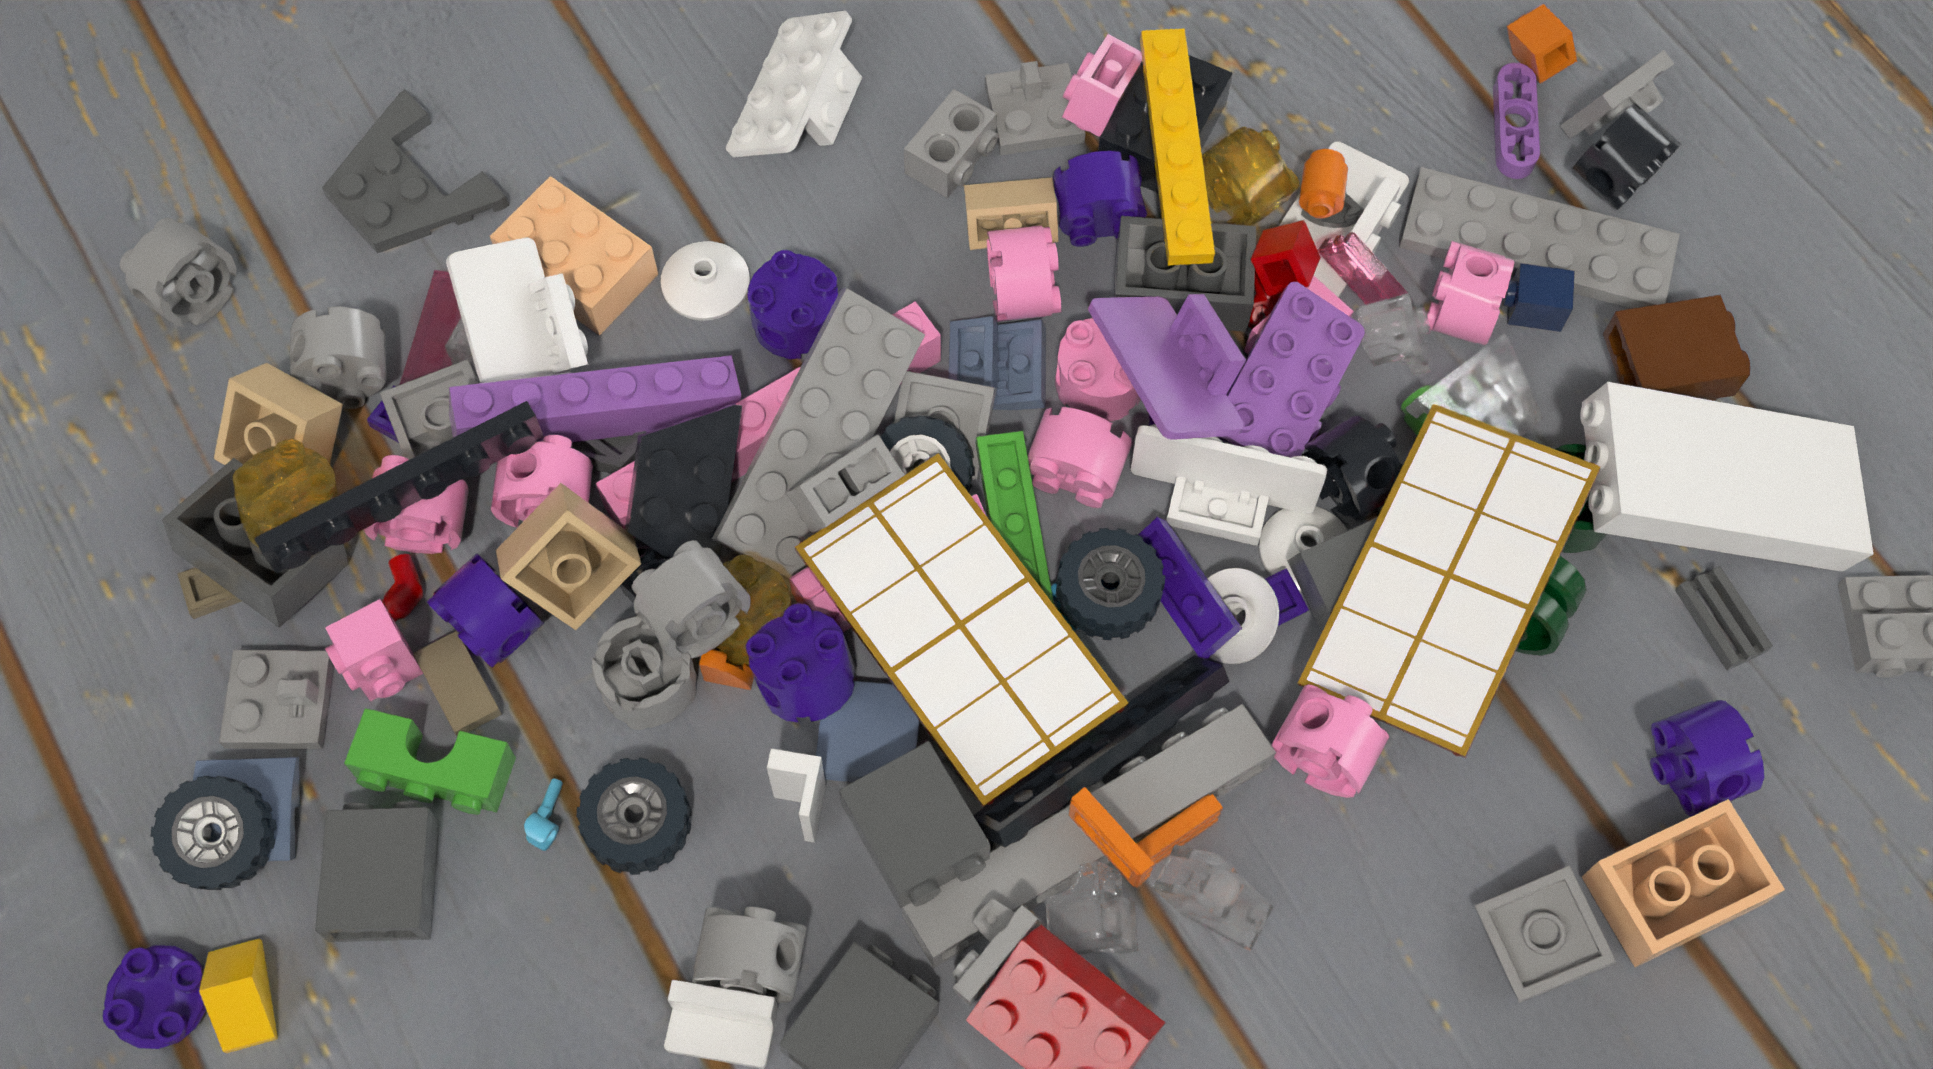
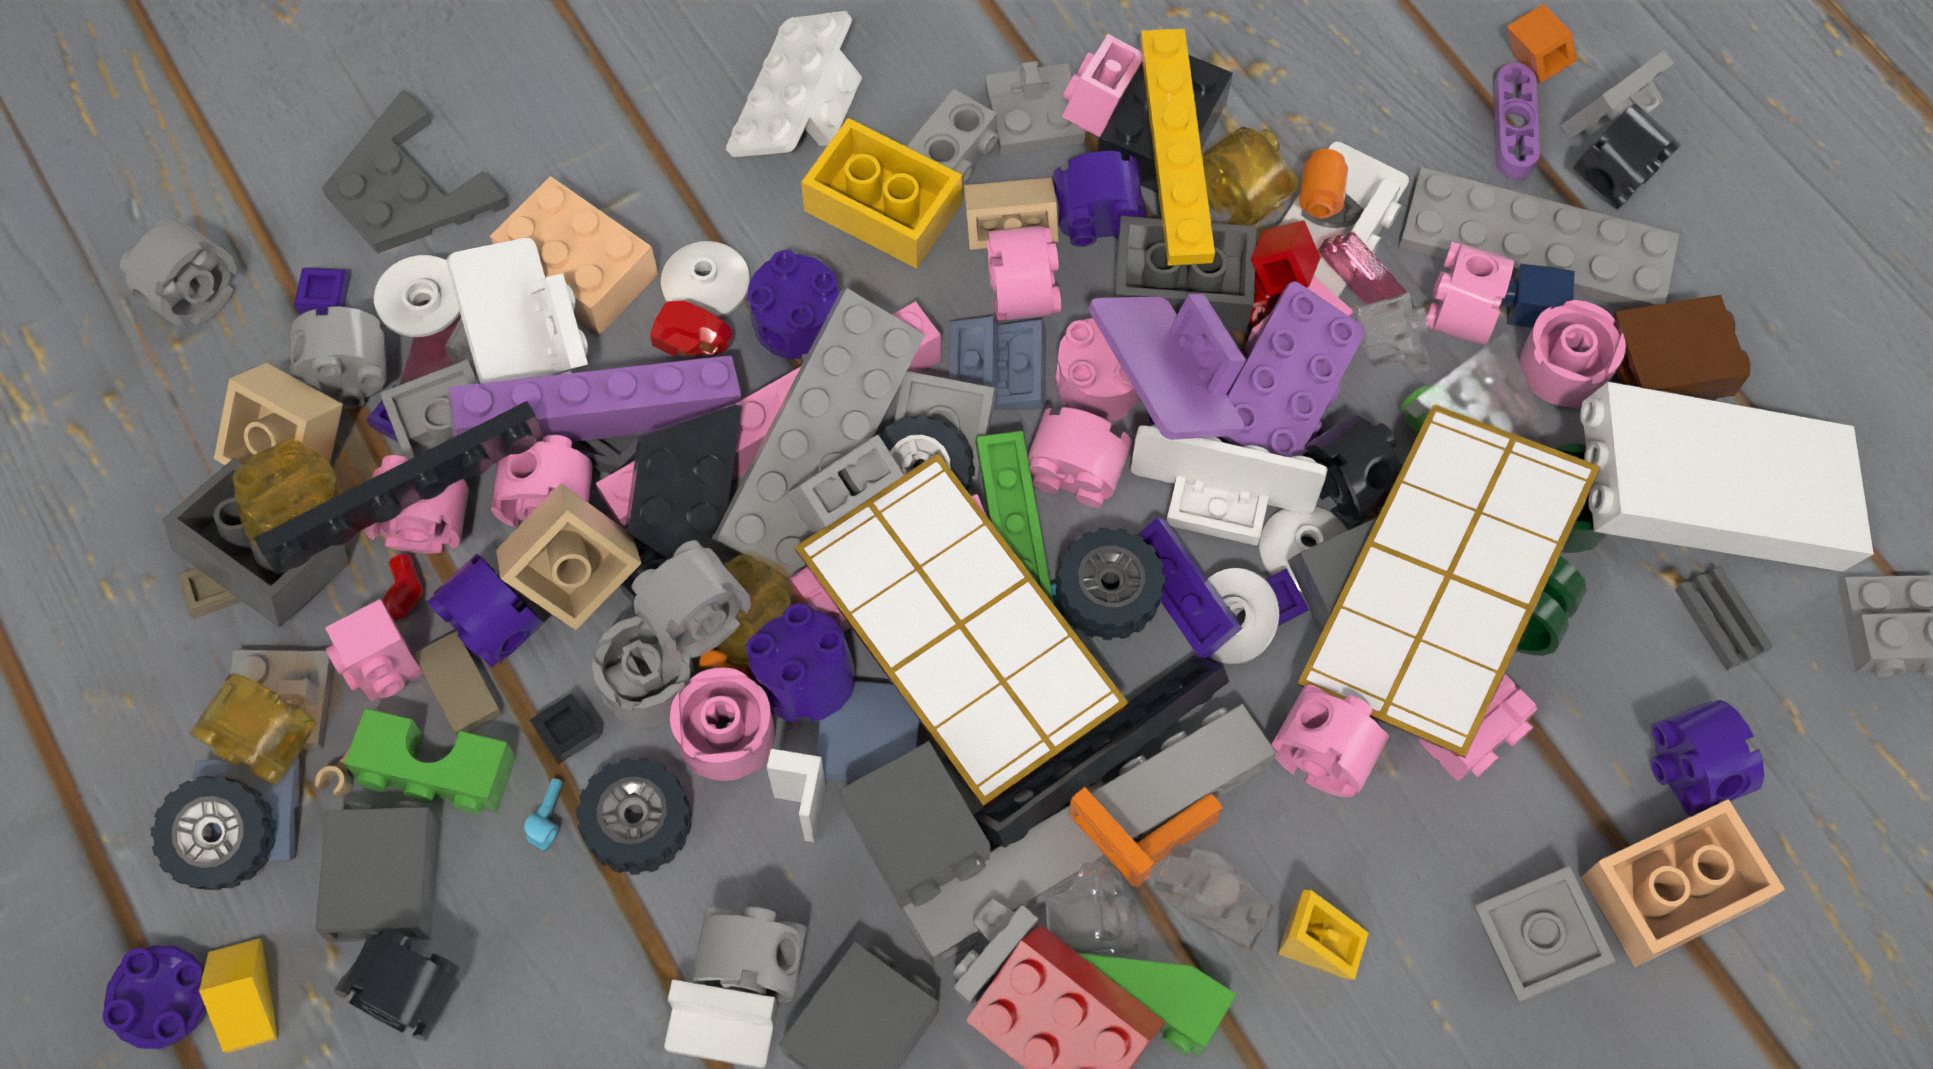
(254, 728): none -> clear yellow brick
(321, 290): none -> dark purple tile
(327, 773): none -> tan hand
(399, 984): none -> black brick
(409, 284): none -> white dish
(564, 728): none -> black plate
(689, 331): none -> red rock
(696, 719): none -> bright pink brick
(882, 192): none -> yellow brick
(1175, 993): none -> bright green slope
(1323, 937): none -> yellow slope
(1504, 722): none -> bright pink brick
(1571, 353): none -> bright pink brick

